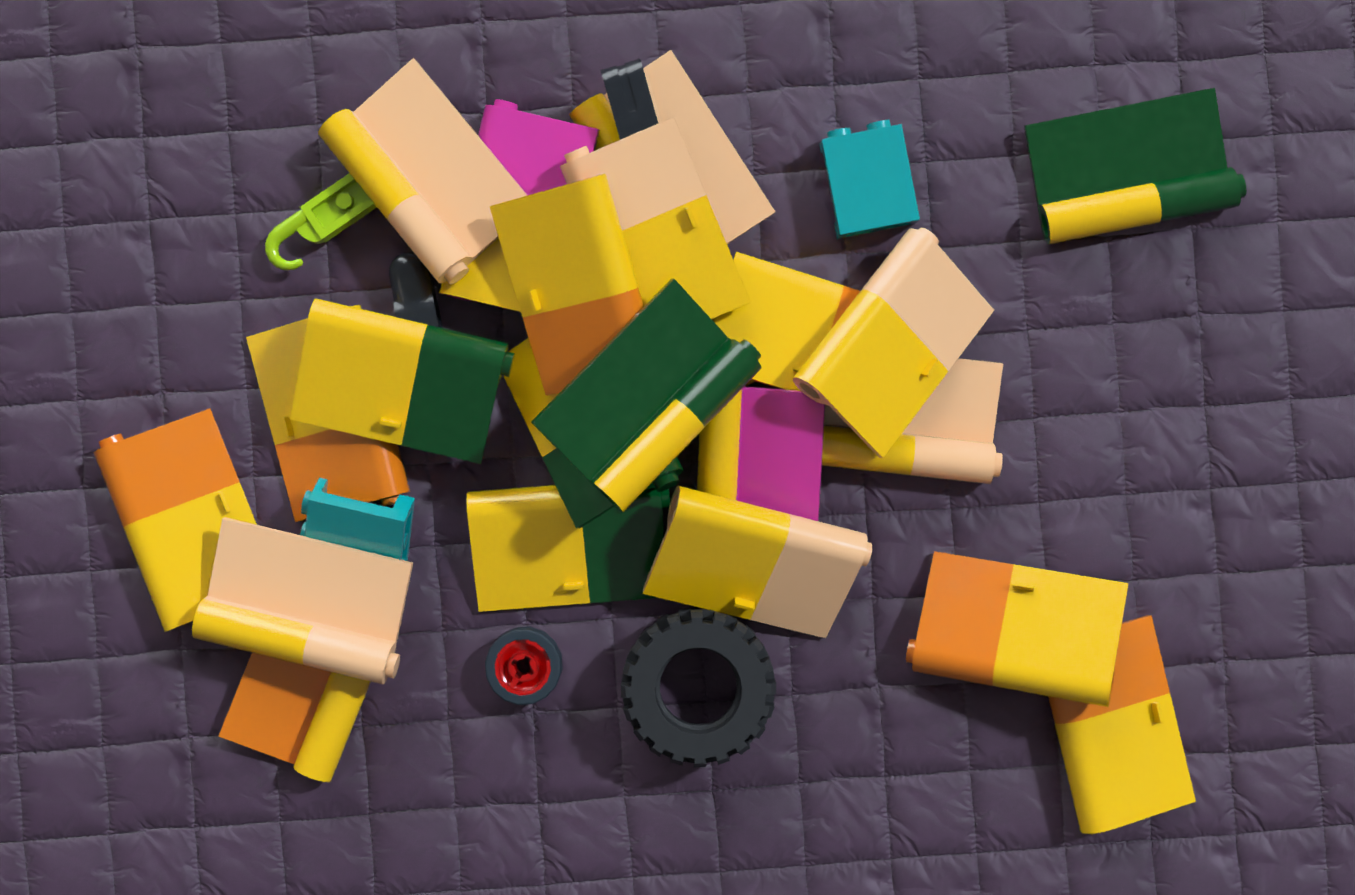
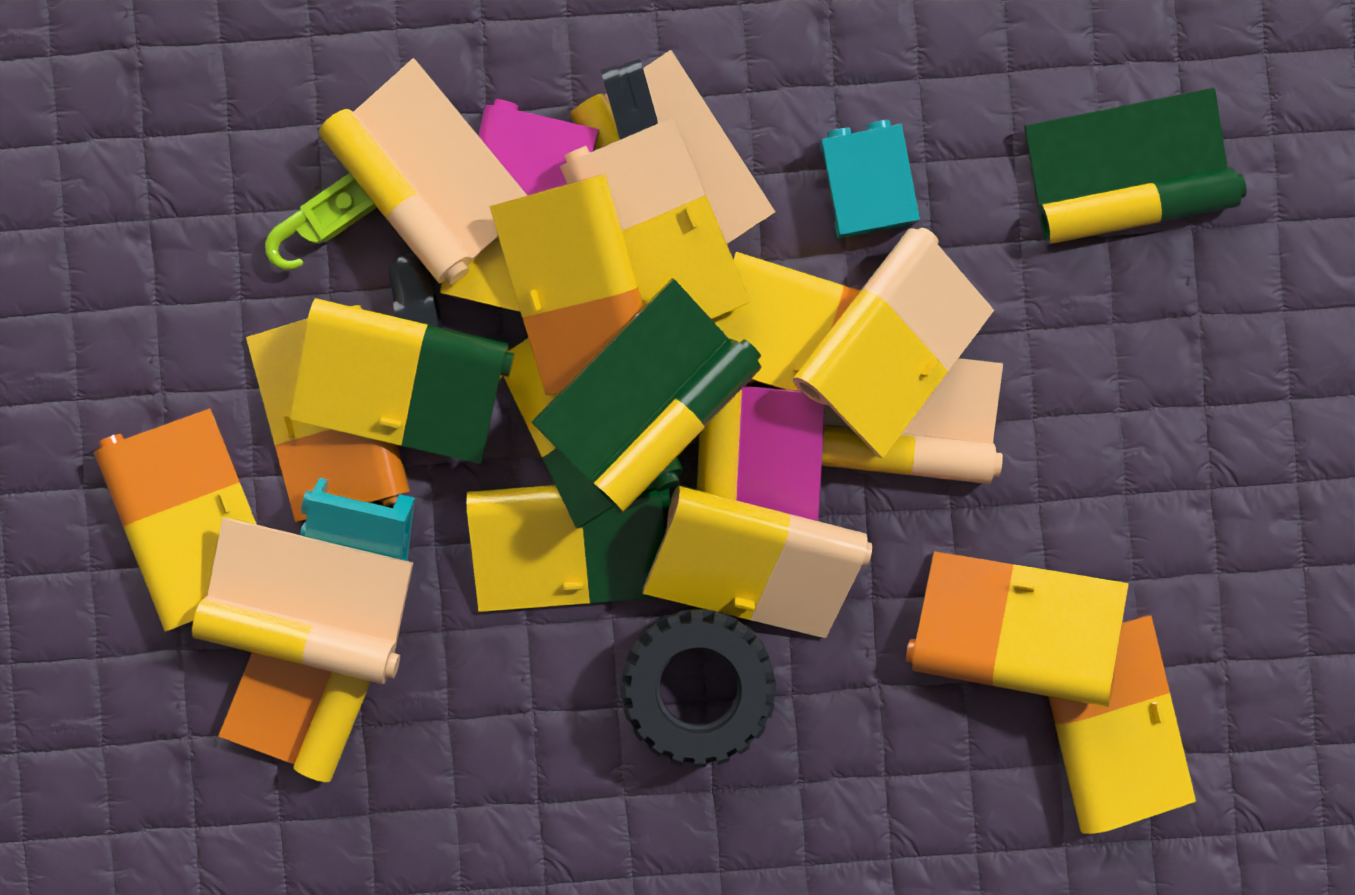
(544, 660): wheel -> none

